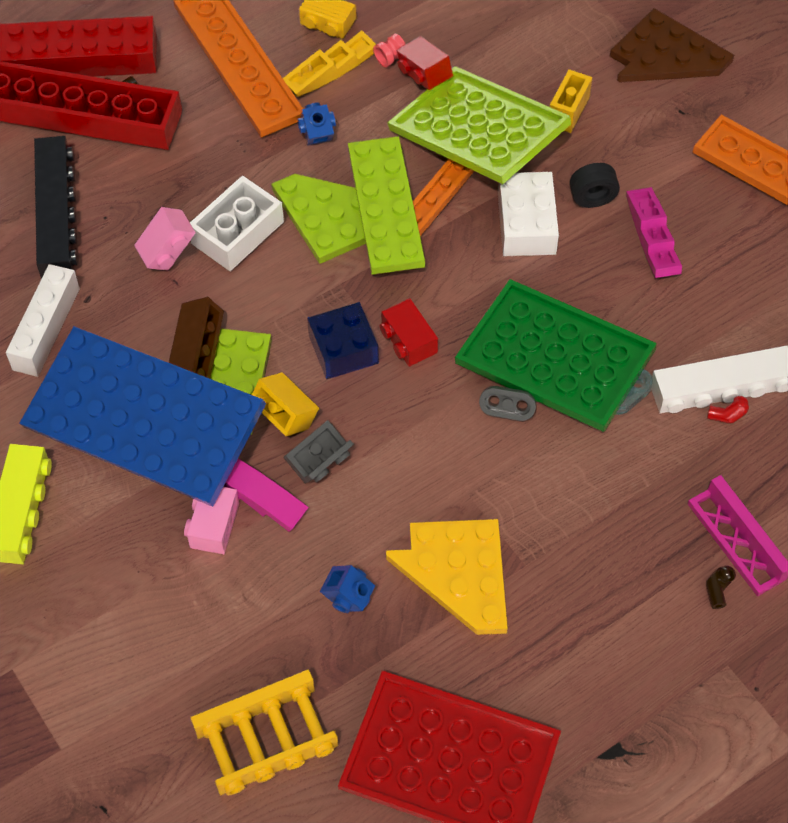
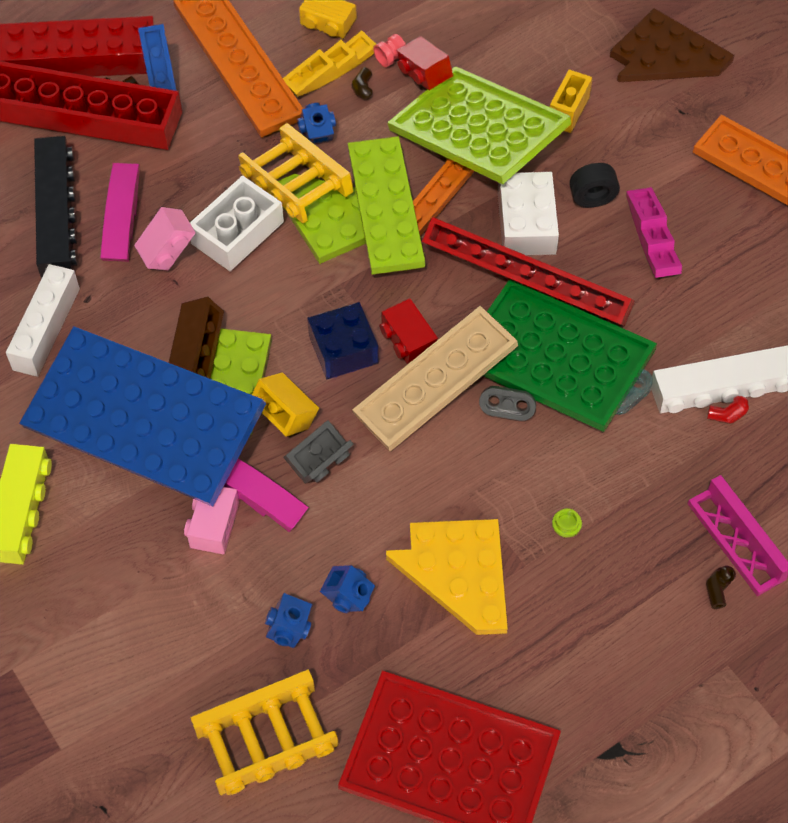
(120, 212): none -> dark pink slope
(157, 57): none -> blue plate
(288, 621): none -> blue brick
(306, 154): none -> yellow fence
(360, 84): none -> dark brown arm
(435, 378): none -> tan plate
(529, 271): none -> red brick
(567, 523): none -> lime plate

